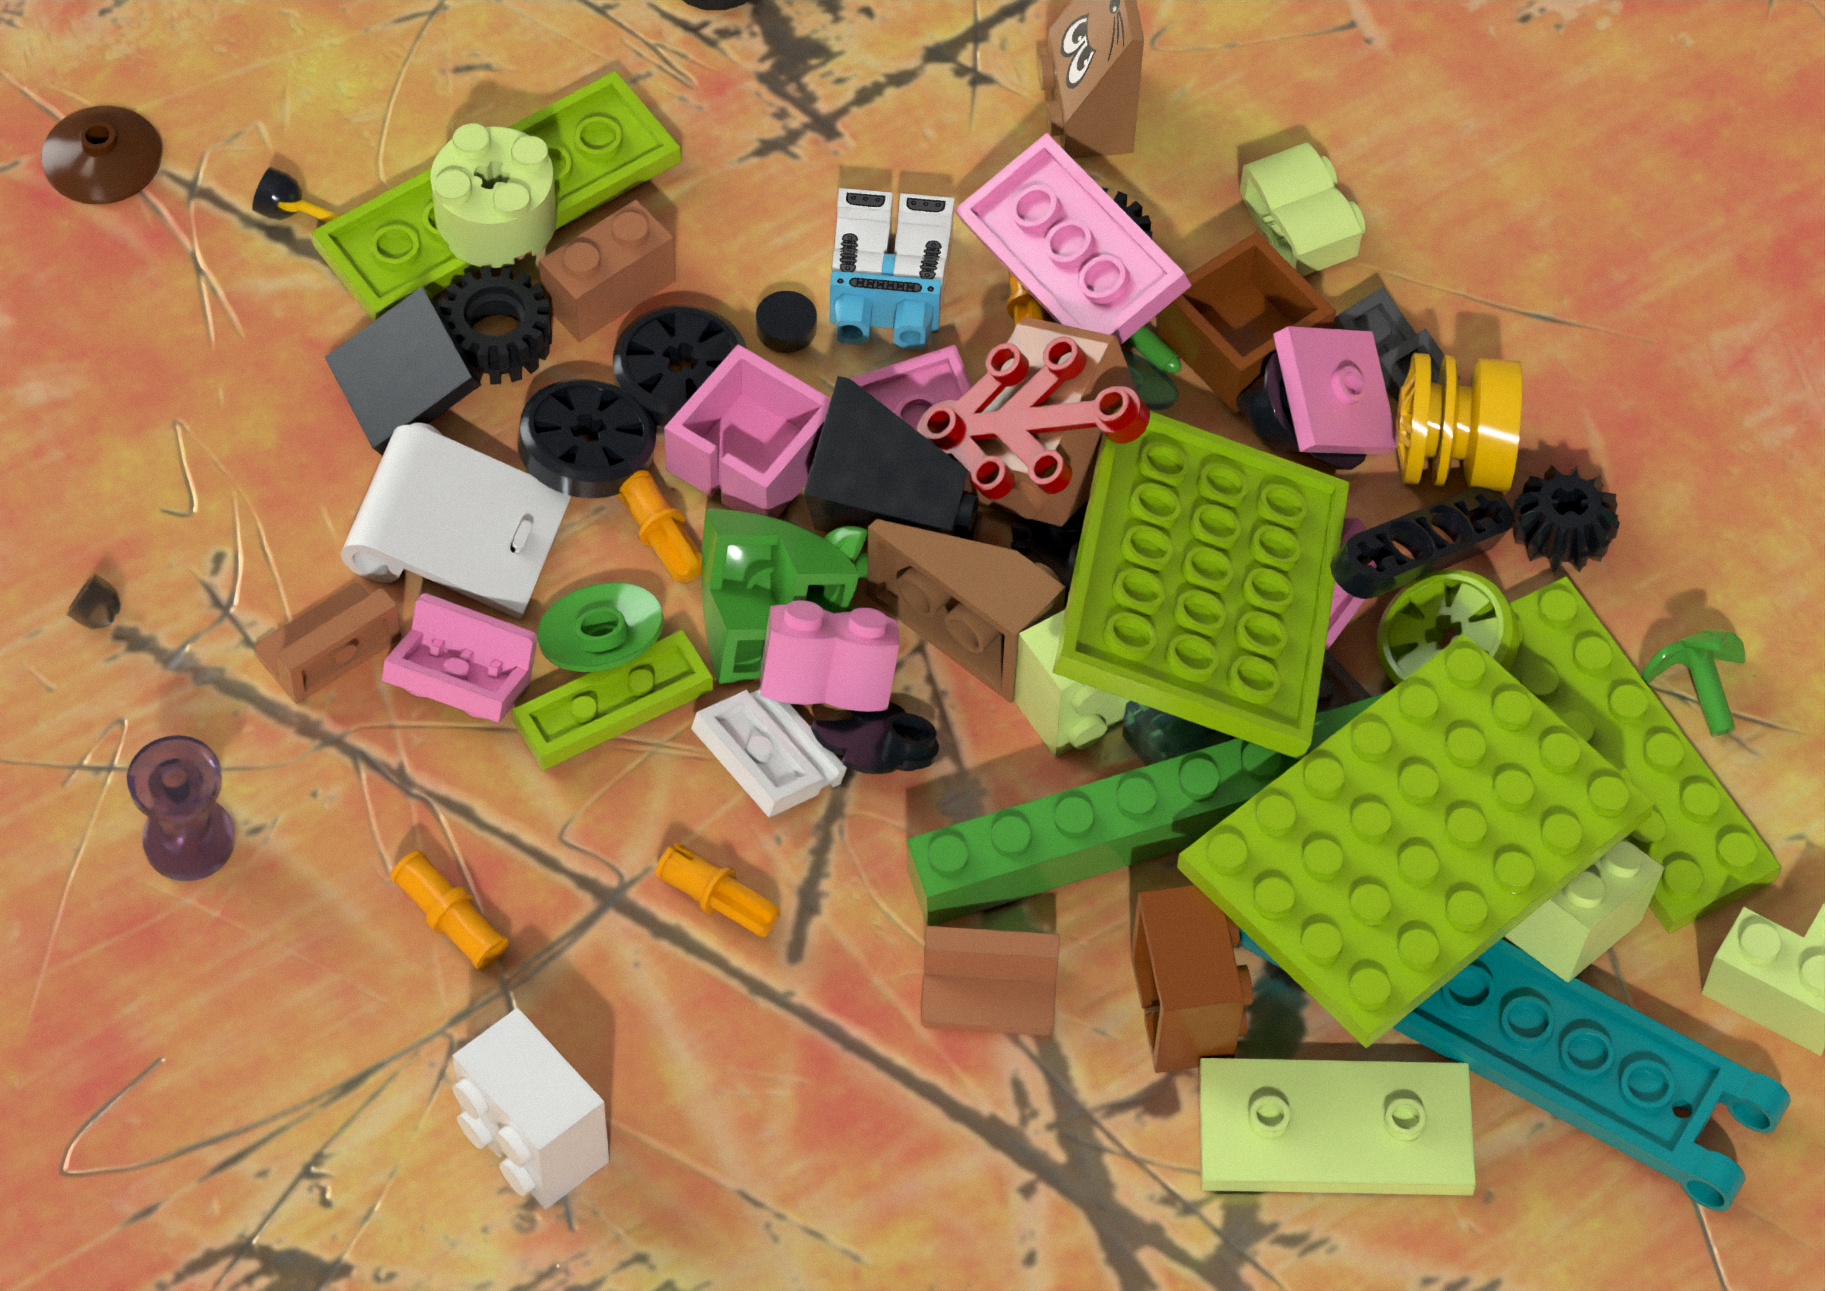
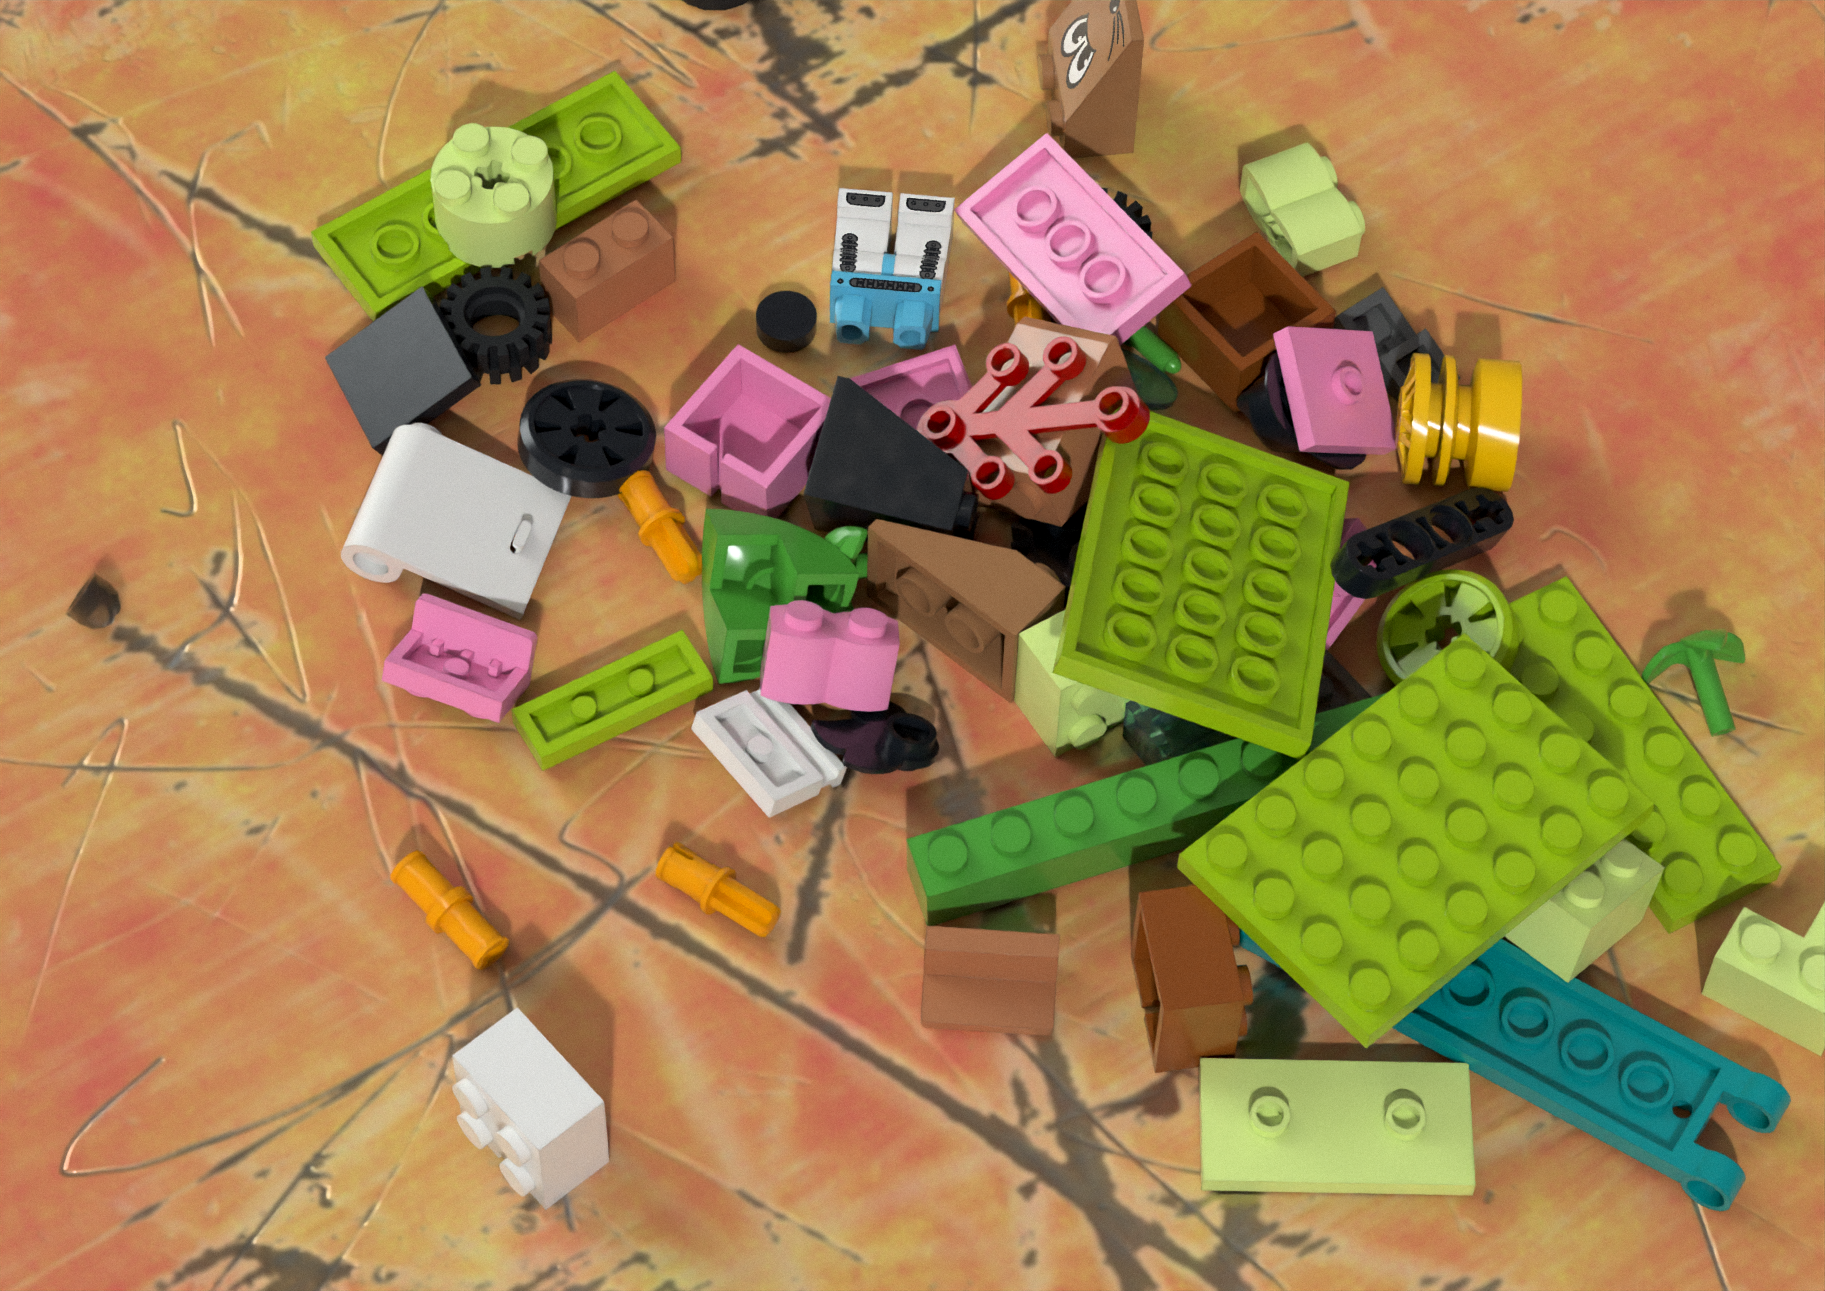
(104, 171): reddish brown dish -> none
(177, 789): piece -> none
(281, 197): black hinge -> none
(329, 640): nougat panel -> none
(600, 627): bright green dish -> none
(668, 337): black wheel -> none
(1565, 518): black gear -> none

